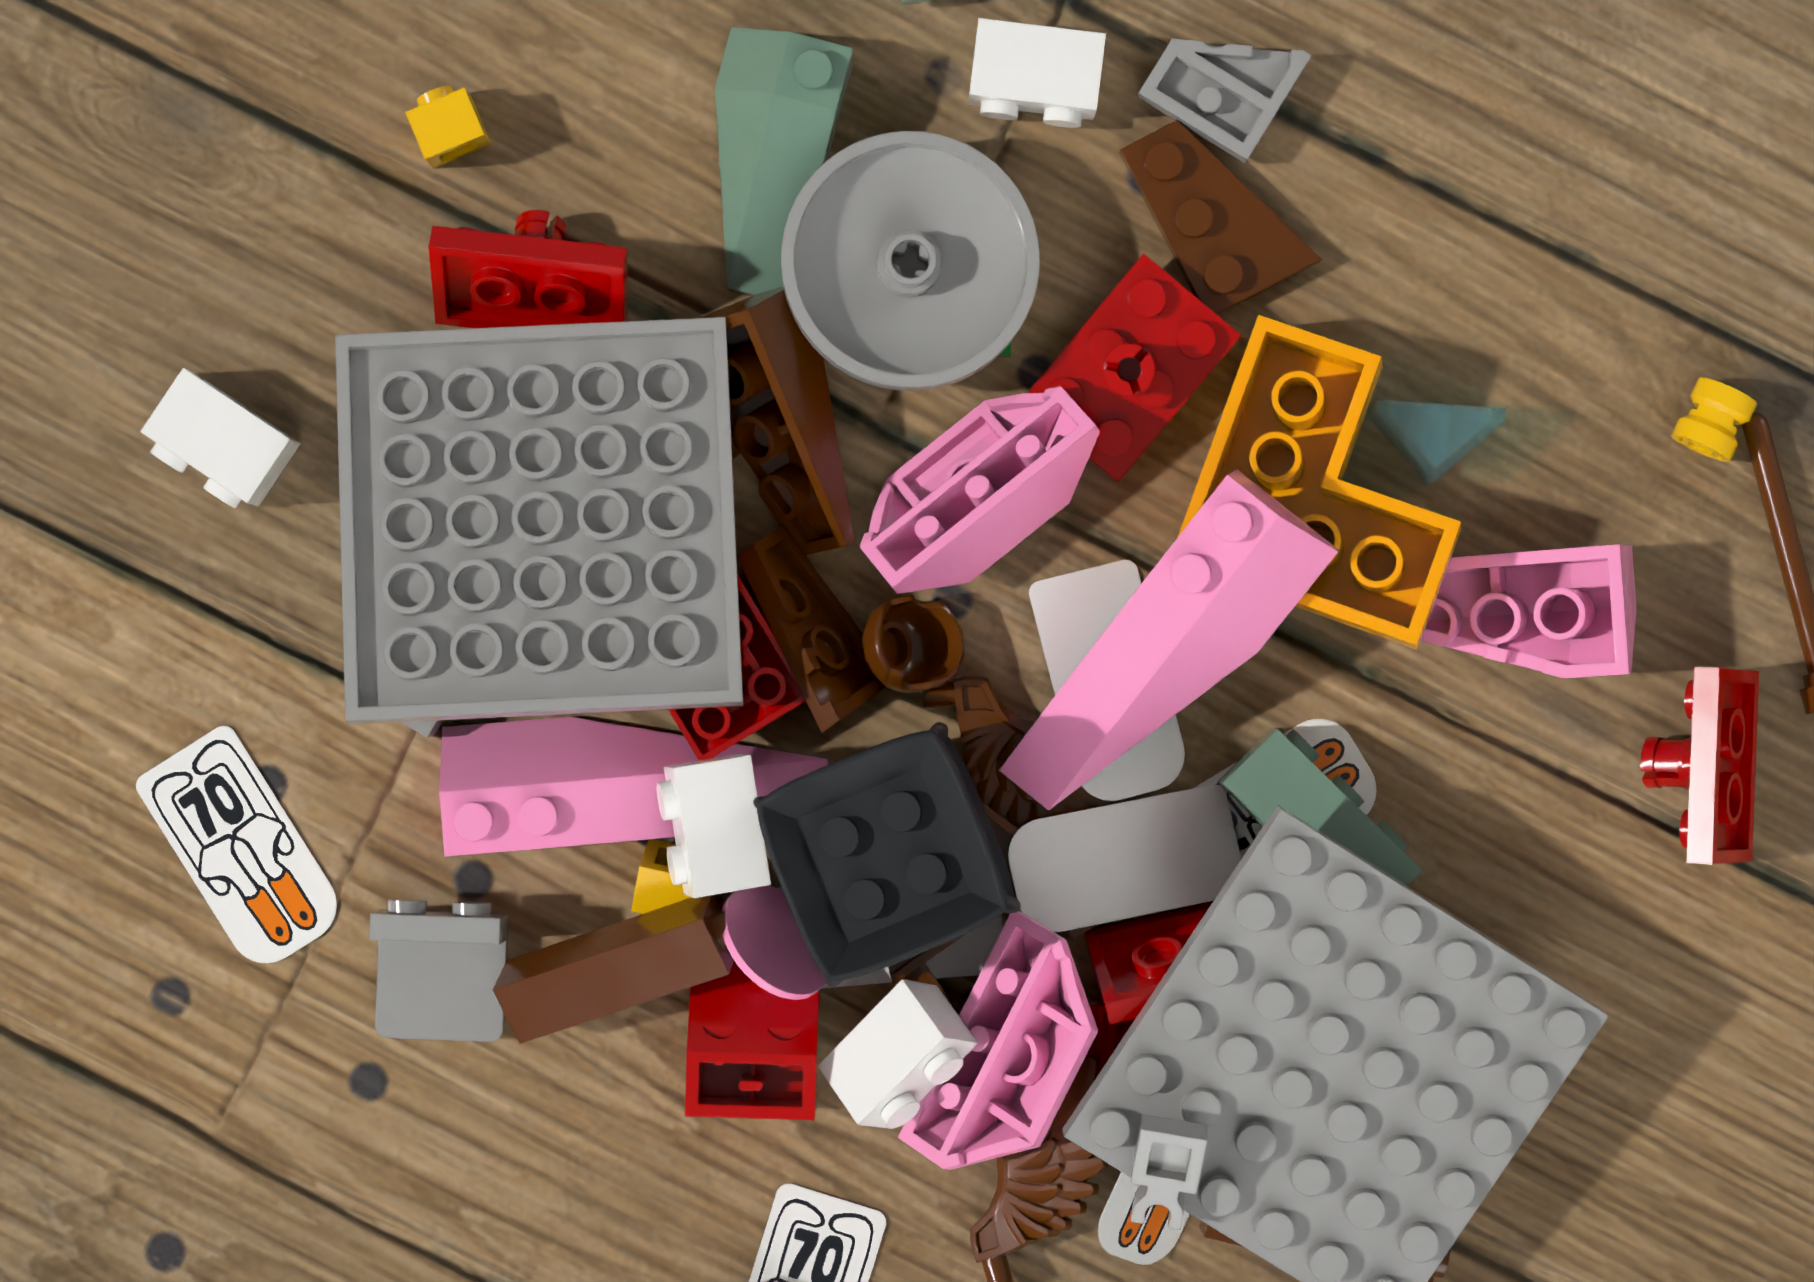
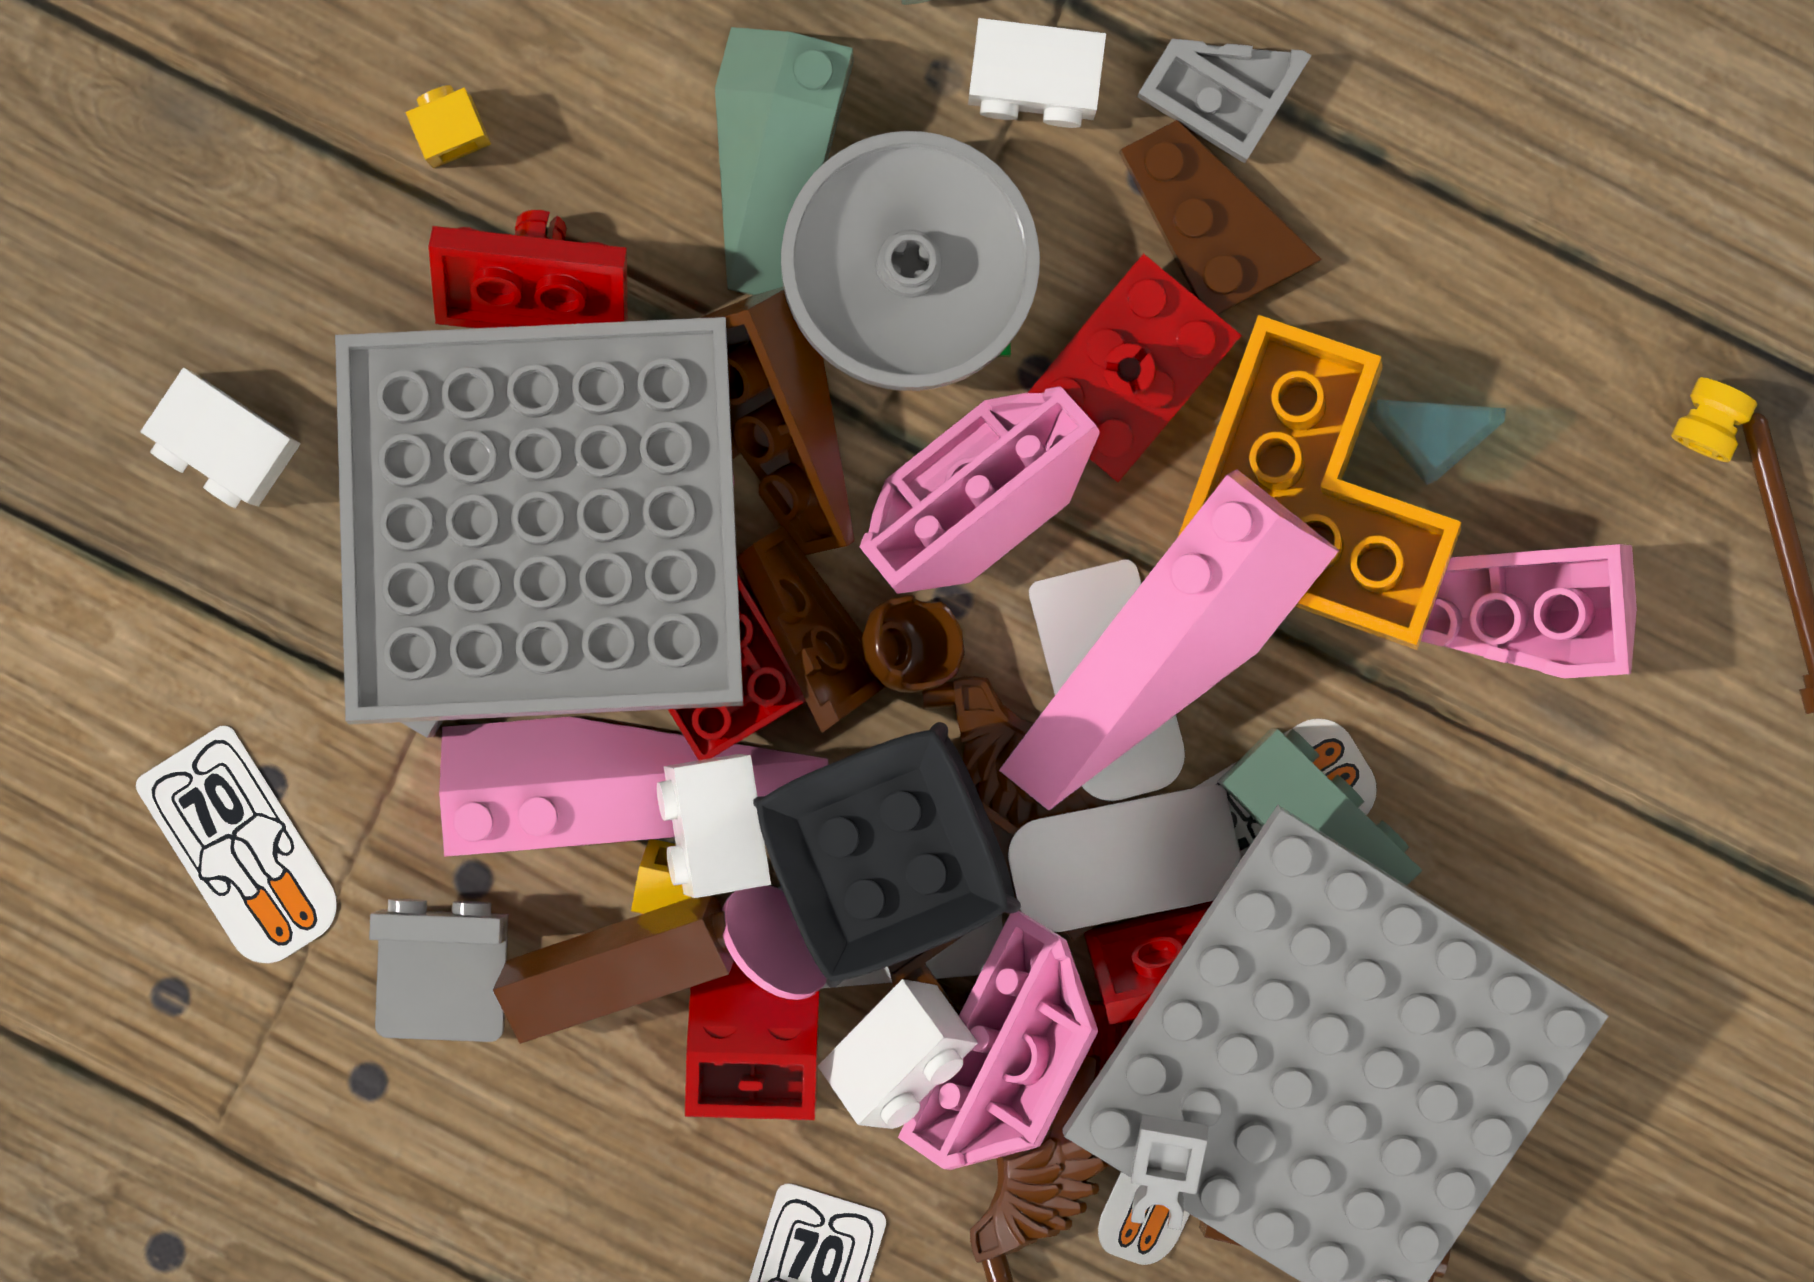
(1713, 765): red plate -> none

